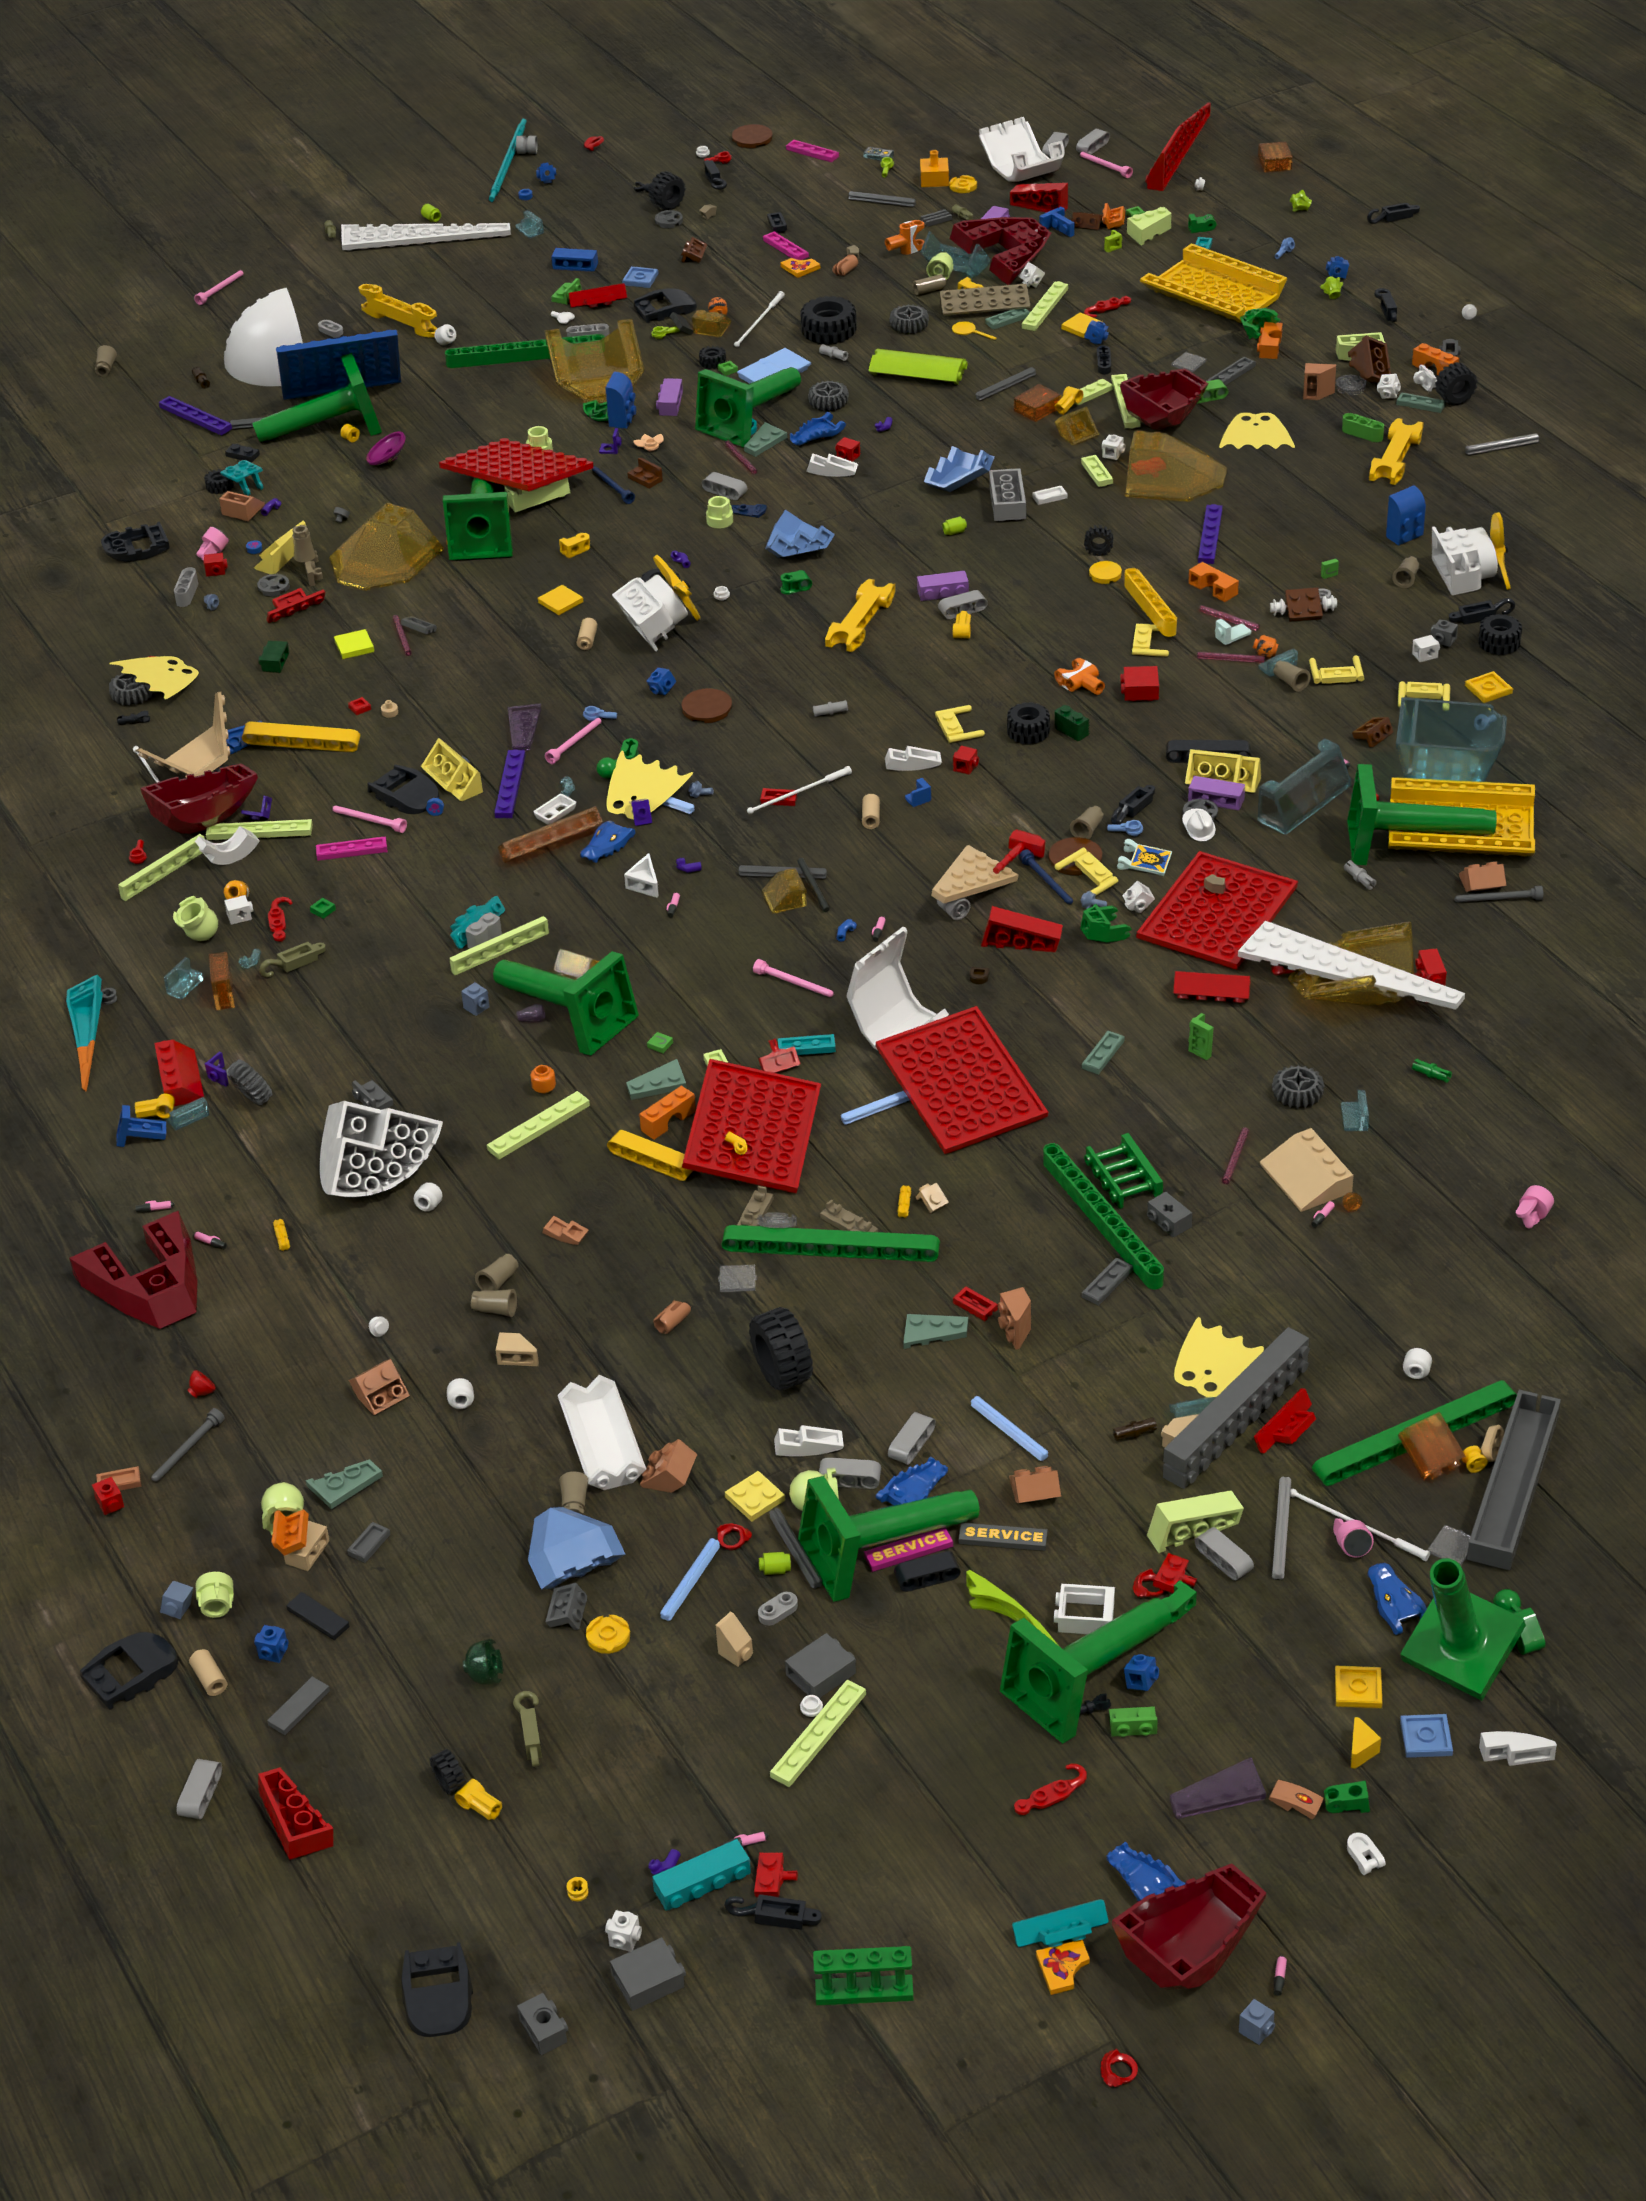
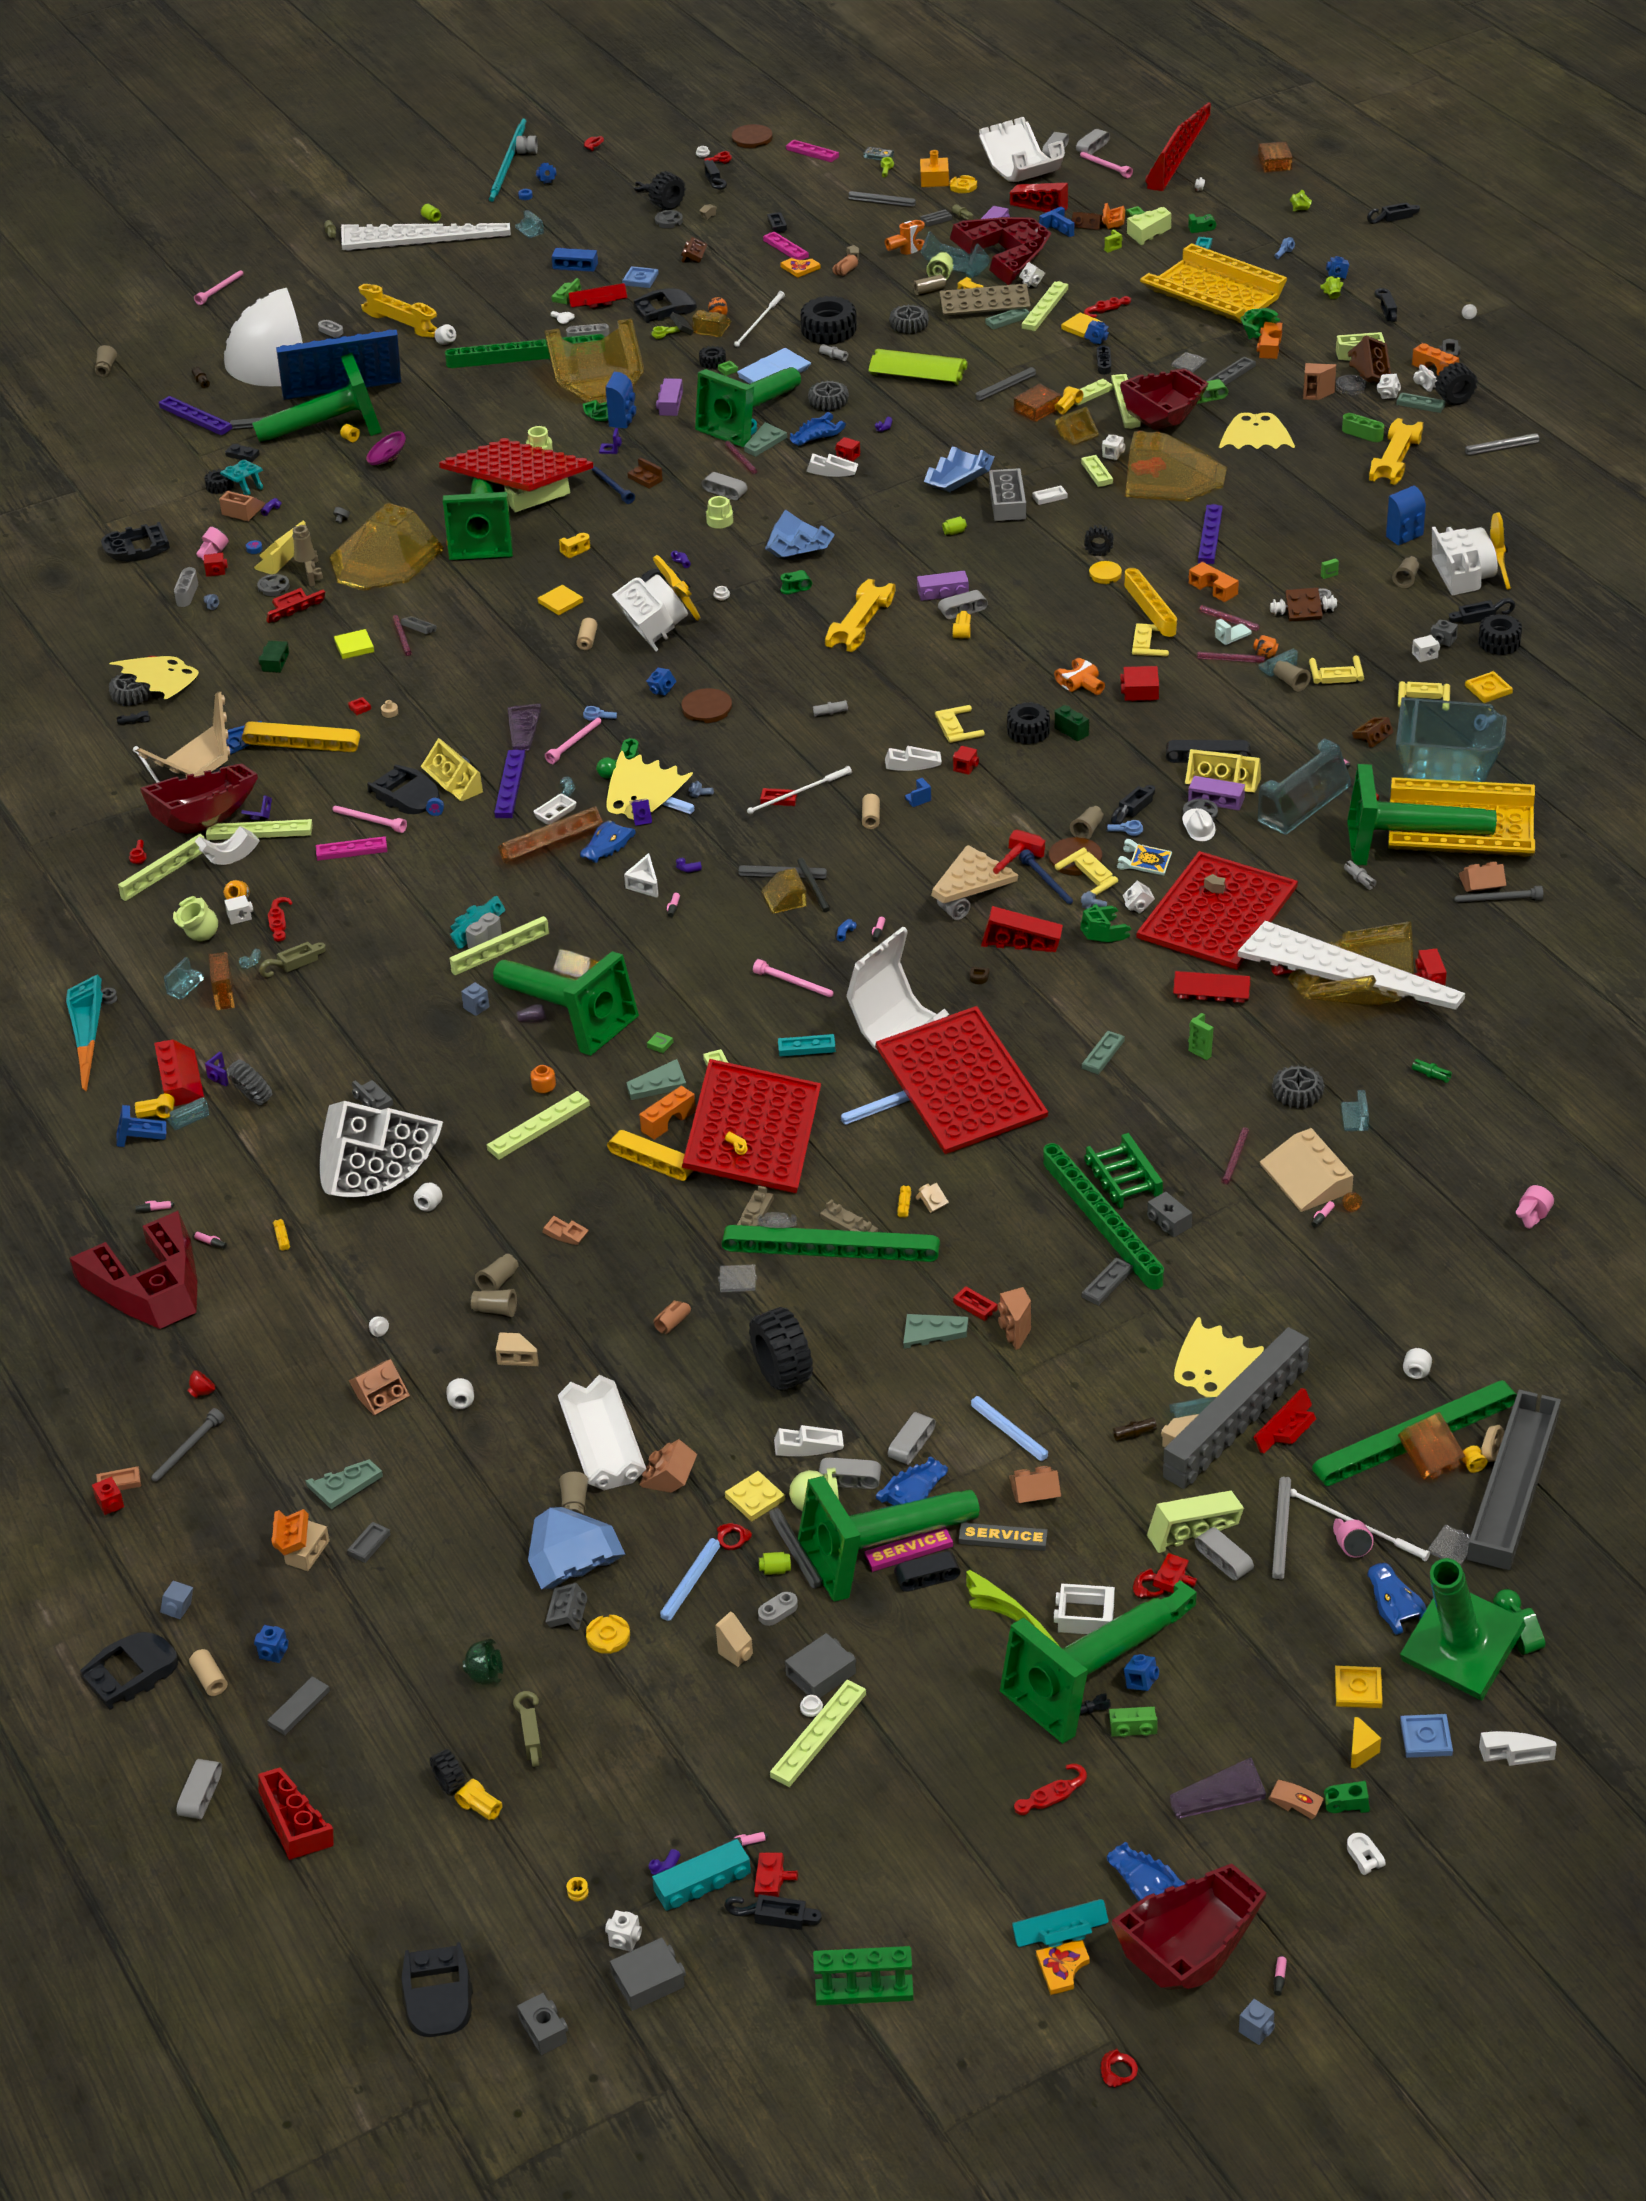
(214, 1593): yellowish green piece -> none
(283, 1498): yellowish green tile -> none
(318, 1616): black tile -> none
(322, 908): green tile -> none
(649, 443): light nougat plate -> none
(749, 510): dark blue piece -> none
(779, 1058): plate -> none
(966, 328): yellow piece -> none

